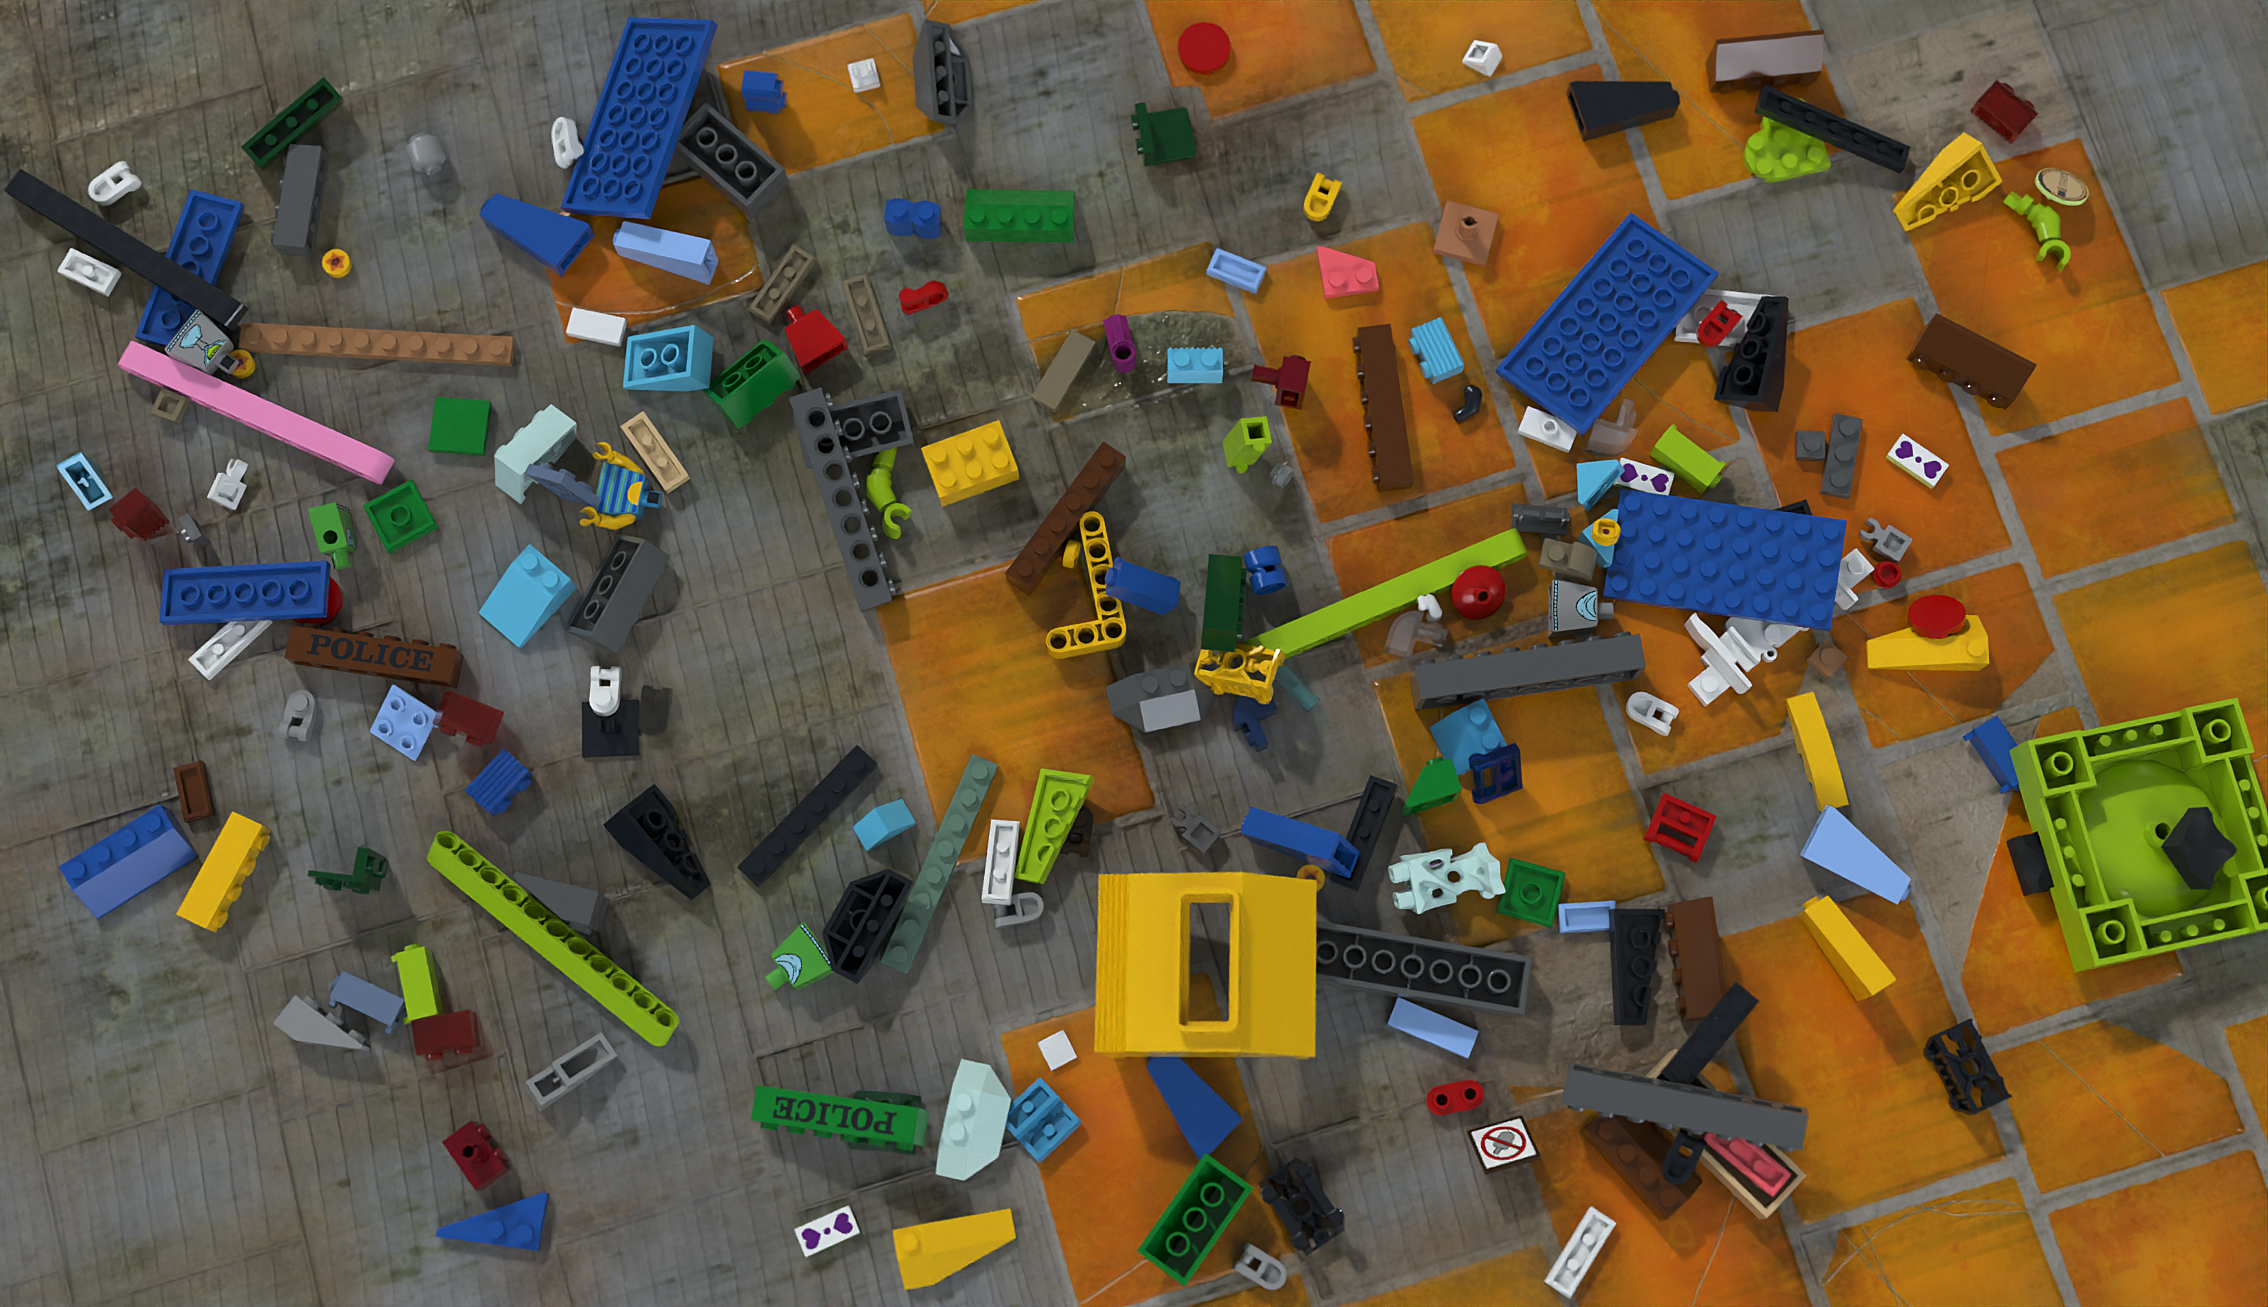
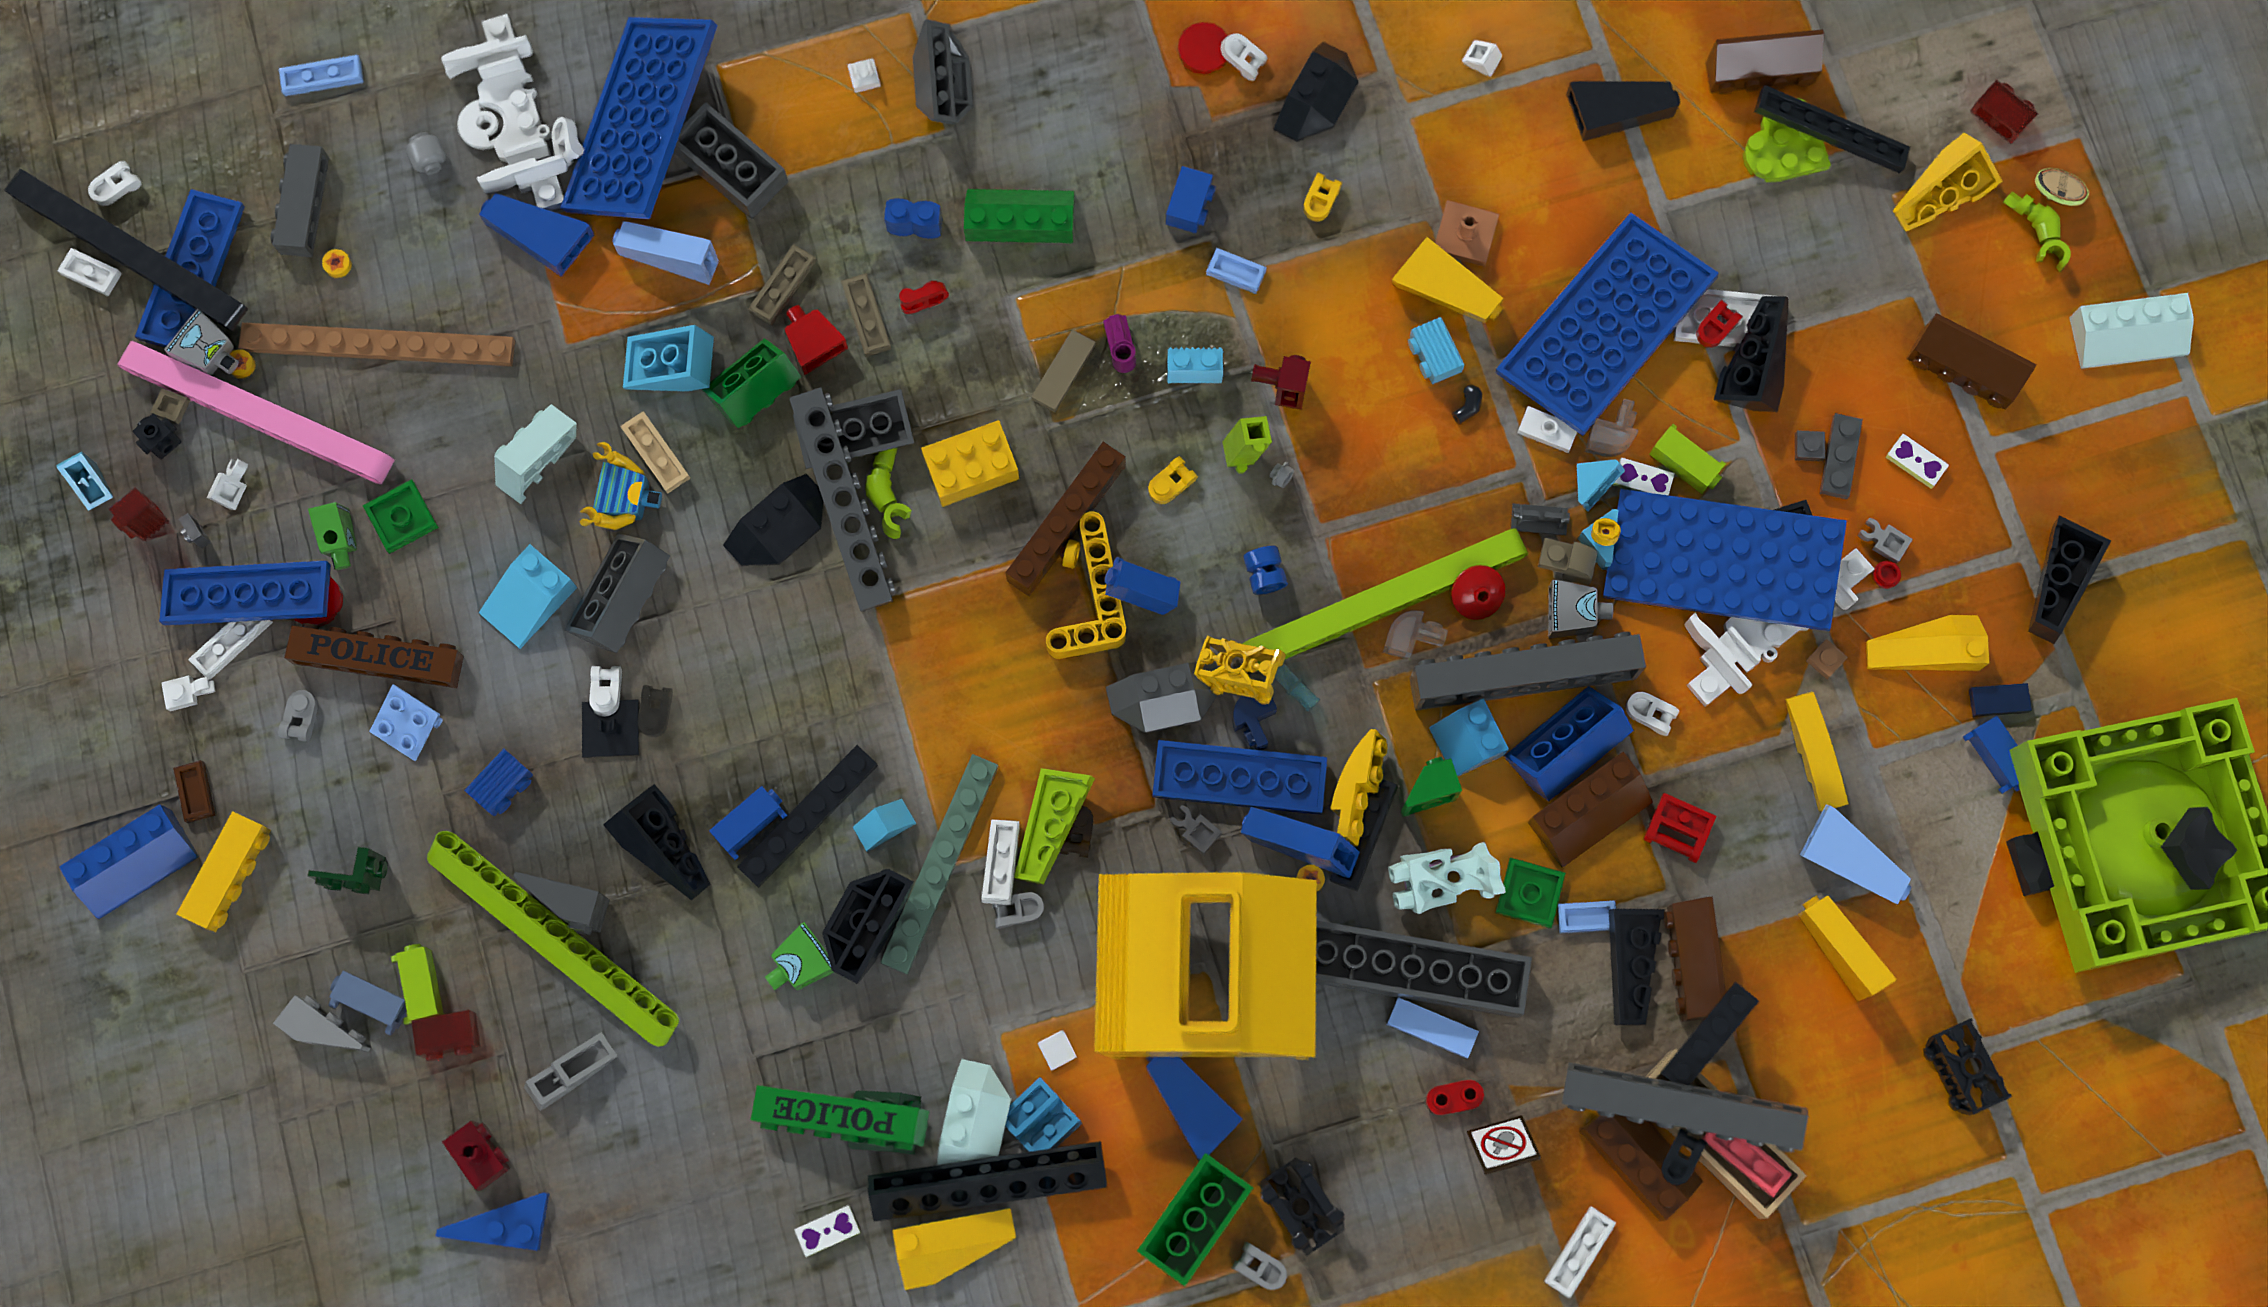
(156, 436): none -> black brick
(183, 691): none -> white plate
(293, 124): dark green brick -> none
(321, 75): none -> light blue tile
(460, 426): green tile -> none
(467, 718): clear red brick -> none
(503, 91): none -> white piece
(563, 484): sand blue plate -> none
(596, 327): white tile -> none
(747, 820): none -> blue brick
(763, 92): blue brick -> none
(778, 524): none -> black wedge
(986, 1181): none -> black brick
(1163, 135): dark green bracket -> none
(1163, 488): none -> yellow plate
(1189, 200): none -> blue brick
(1222, 603): dark green brick -> none
(1235, 50): none -> white plate
(1240, 777): none -> blue plate
(1318, 94): none -> black wedge
(1345, 273): coral wing -> none
(1359, 777): none -> yellow slope
(1384, 408): reddish brown brick -> none
(1430, 603): white arm -> none
(1445, 281): none -> yellow slope
(1505, 773): clear blue plate -> none
(1569, 742): none -> blue slope
(1591, 809): none -> reddish brown slope
(1936, 616): red tile -> none
(2000, 700): none -> dark blue tile
(2067, 569): none -> black wedge
(2133, 330): none -> light aqua slope

